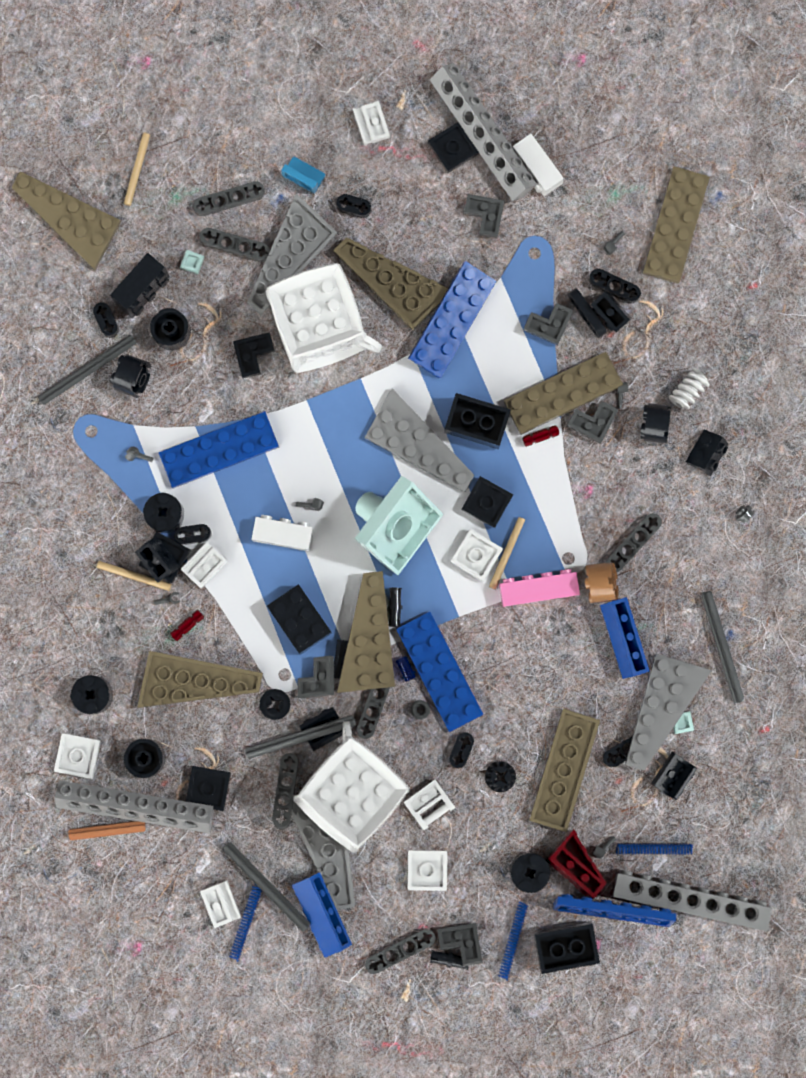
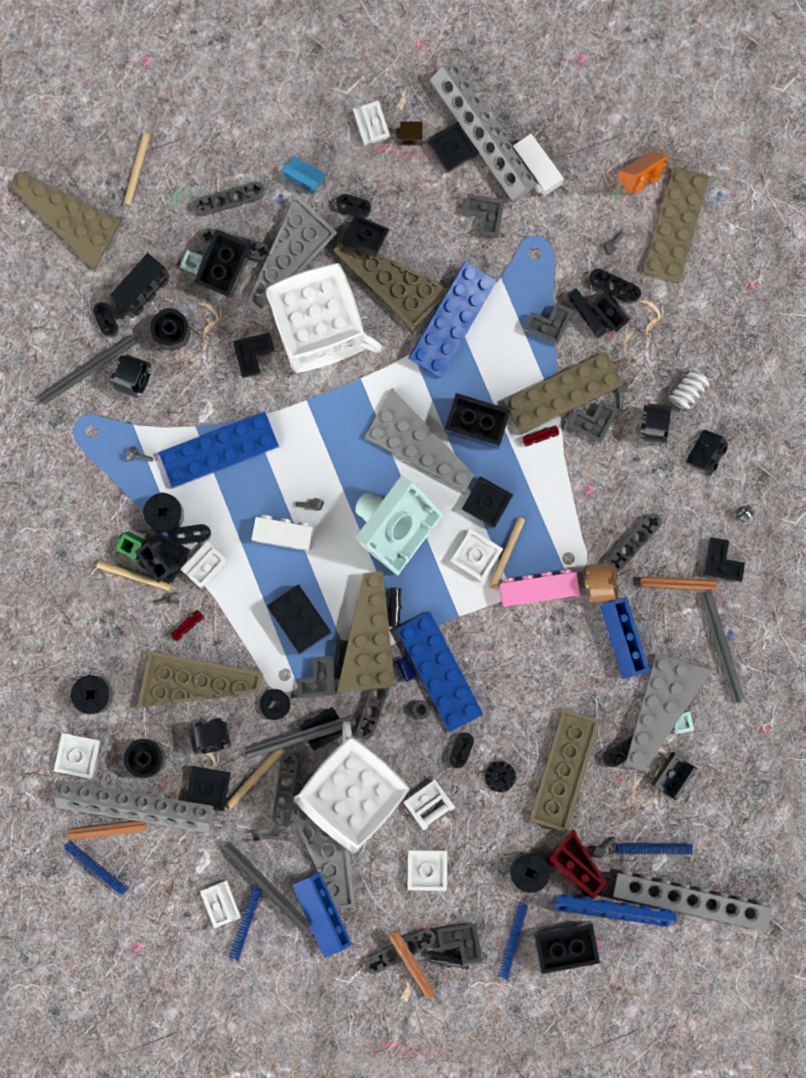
(96, 870): none -> blue piece
(125, 544): none -> green brick
(209, 736): none -> black brick
(224, 263): none -> black brick
(254, 778): none -> tan bar
(259, 836): none -> dark grey hand
(365, 235): none -> black plate
(410, 133): none -> dark brown brick
(411, 964): none -> nougat axle
(643, 171): none -> orange slope
(678, 583): none -> nougat axle
(718, 566): none -> black plate

